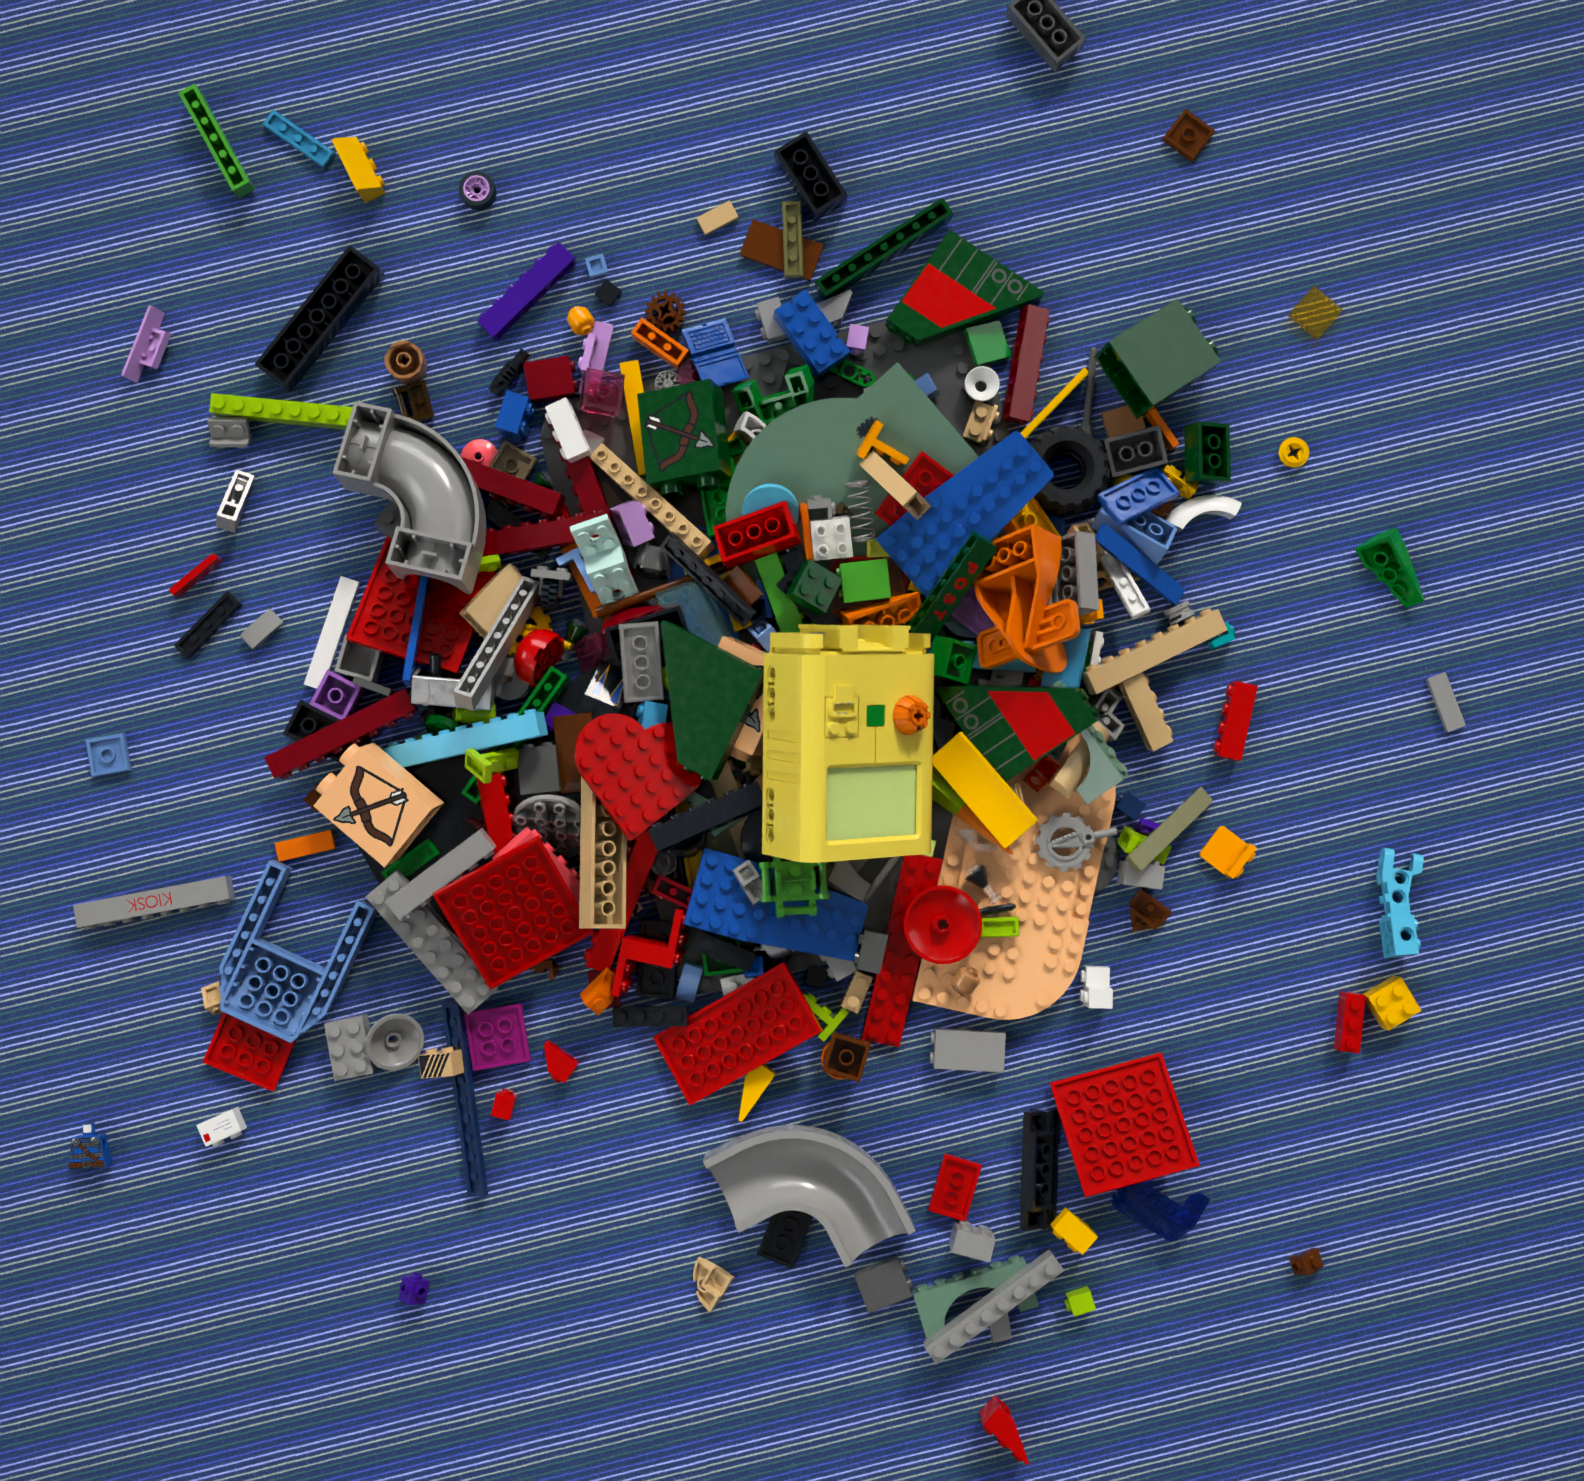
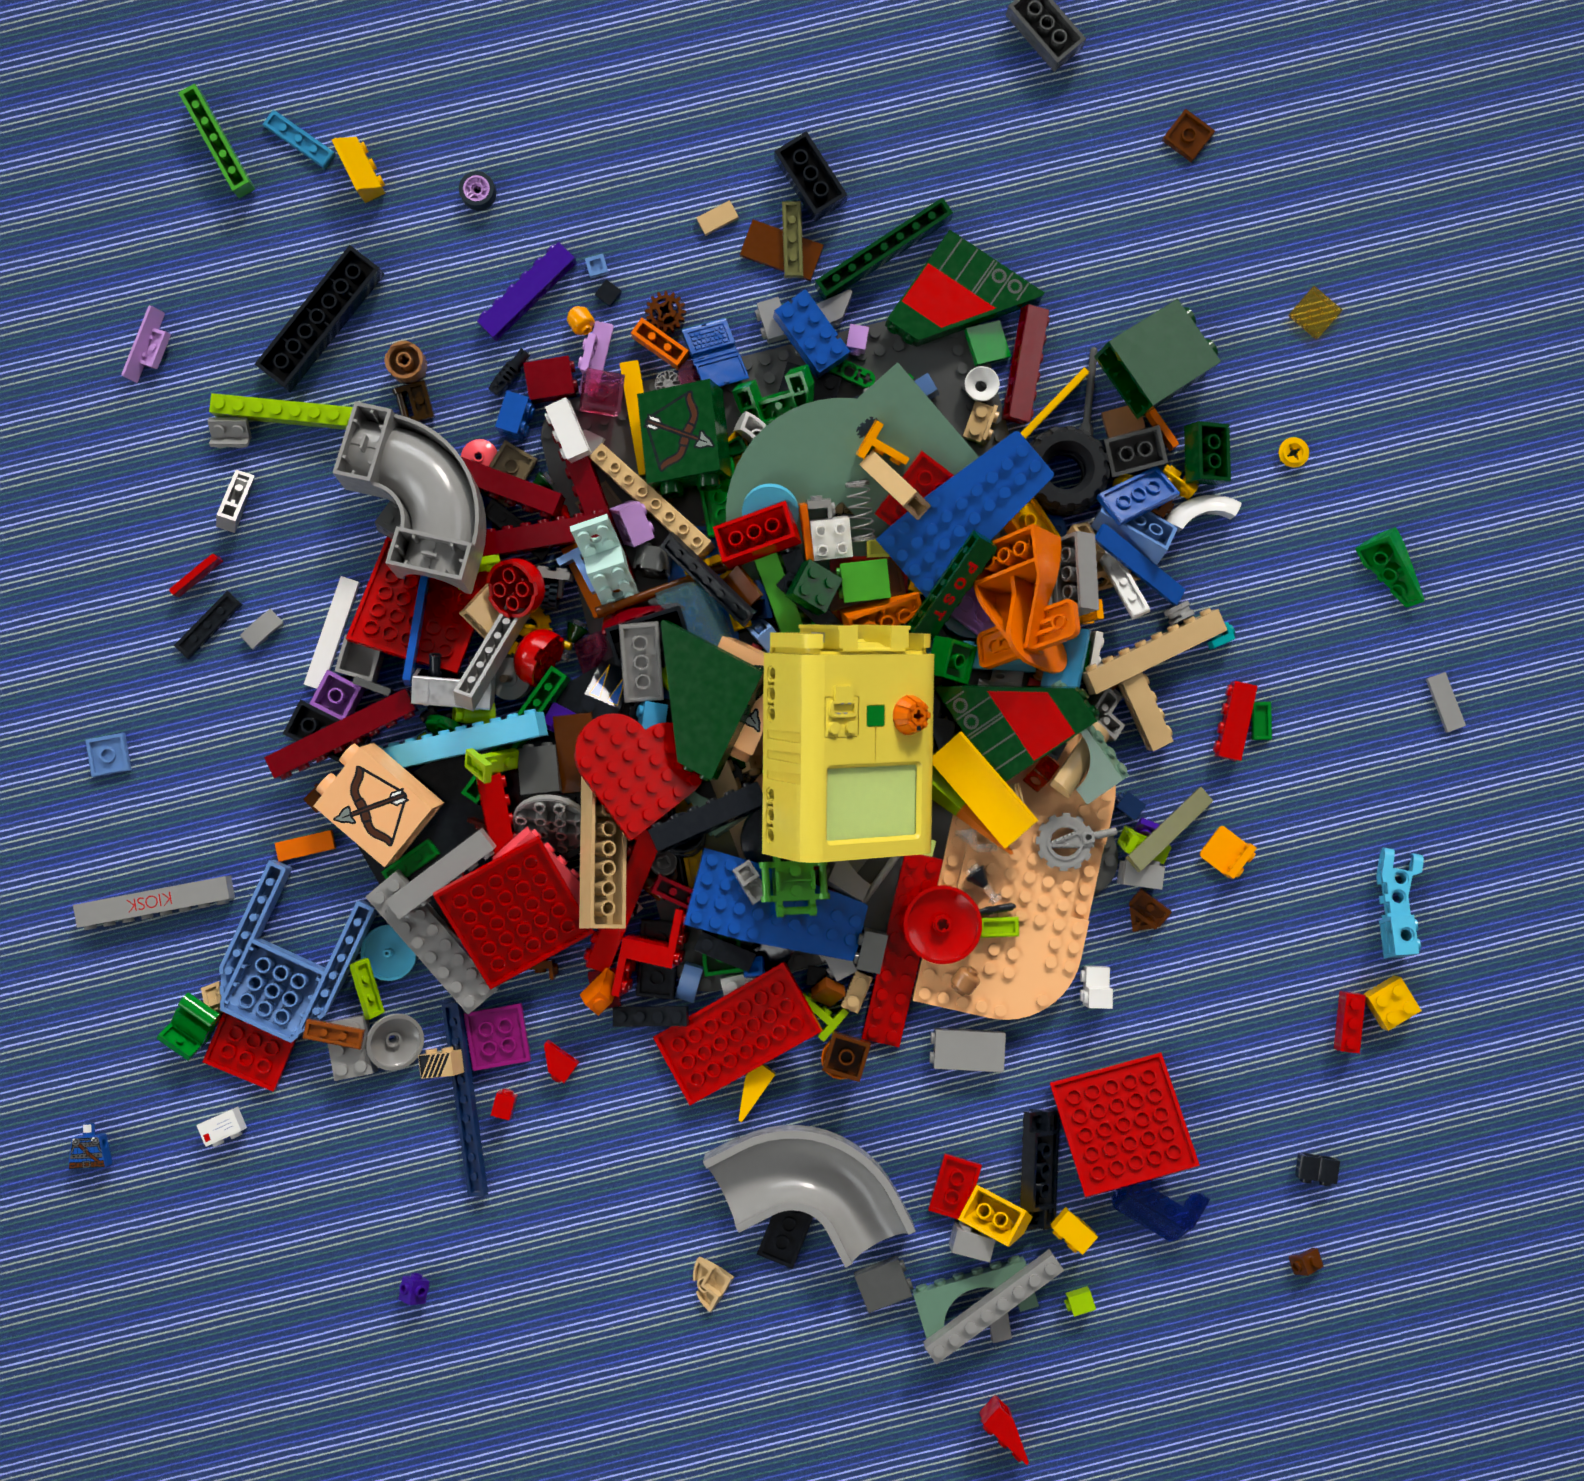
(189, 1027): none -> green piece
(334, 1034): none -> dark orange tile
(366, 988): none -> lime plate
(387, 954): none -> medium azure piece
(519, 579): none -> red cylinder
(828, 992): none -> dark orange piece
(995, 1216): none -> yellow slope
(1261, 721): none -> green tile
(1317, 1168): none -> black brick

